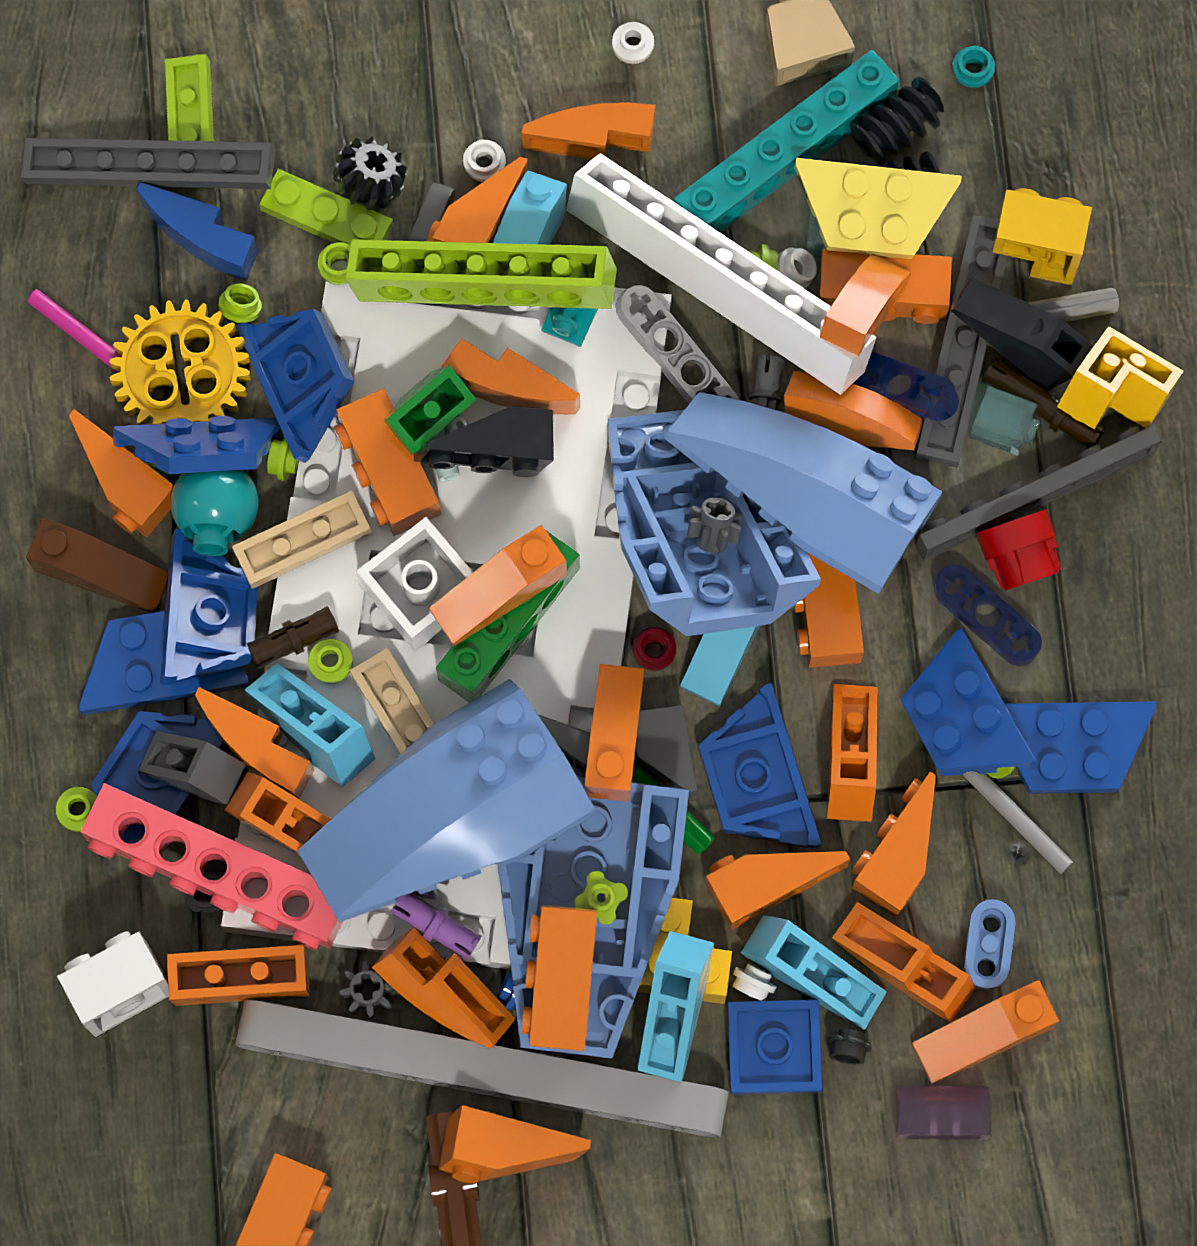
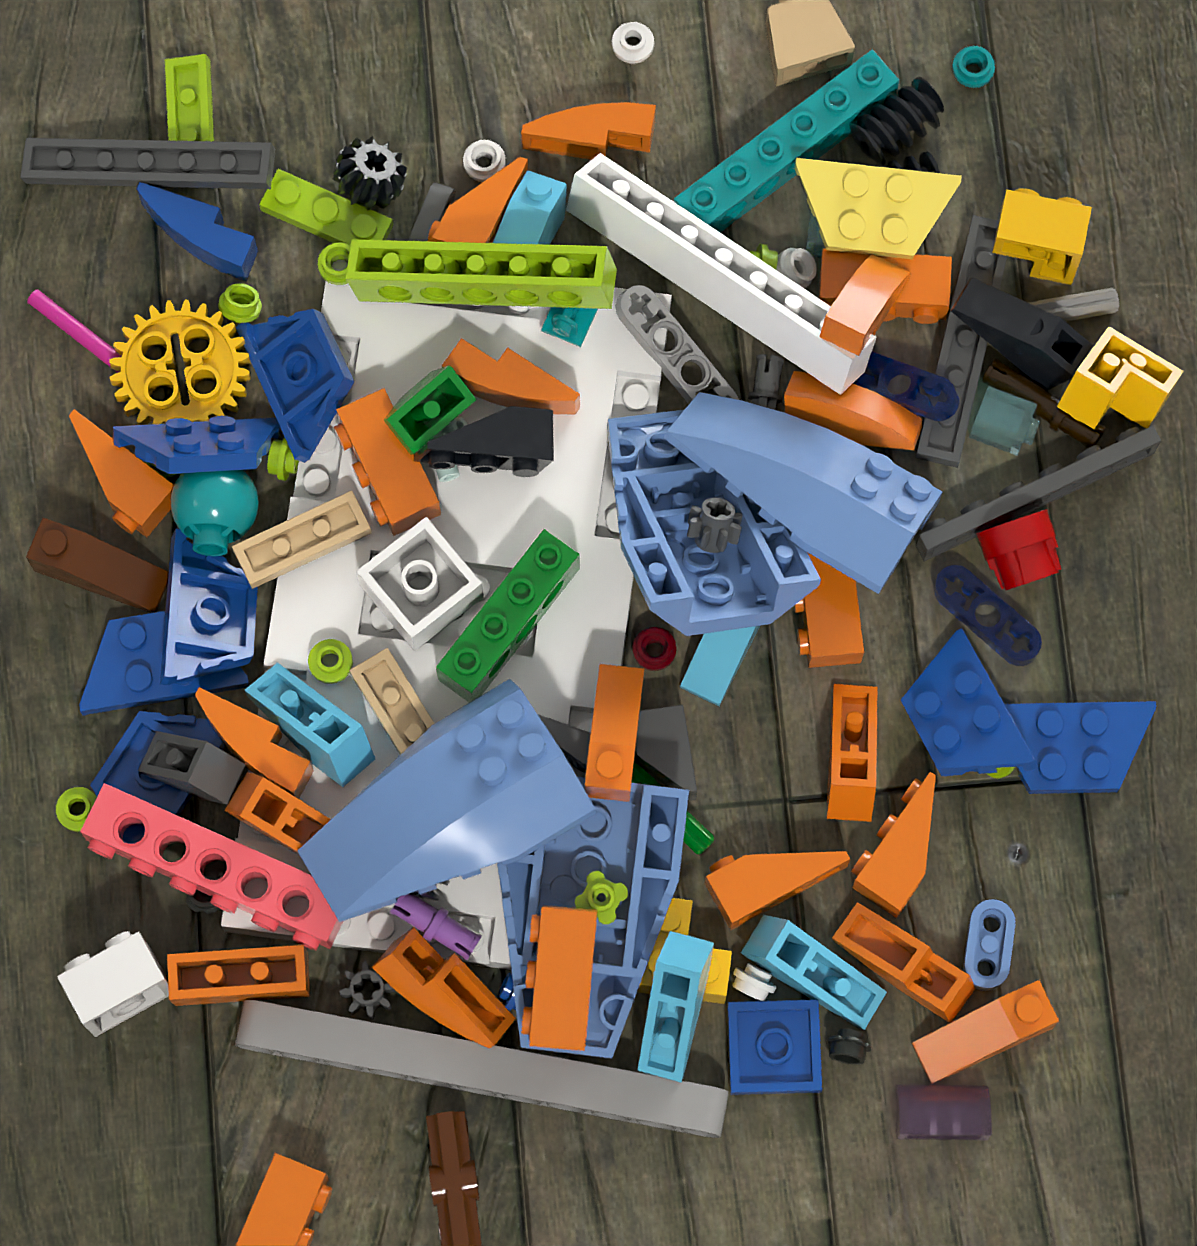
(292, 637): dark brown pin -> none
(494, 1146): orange slope -> none
(500, 585): orange slope -> none
(757, 776): blue wing -> none
(1019, 820): light grey bar -> none

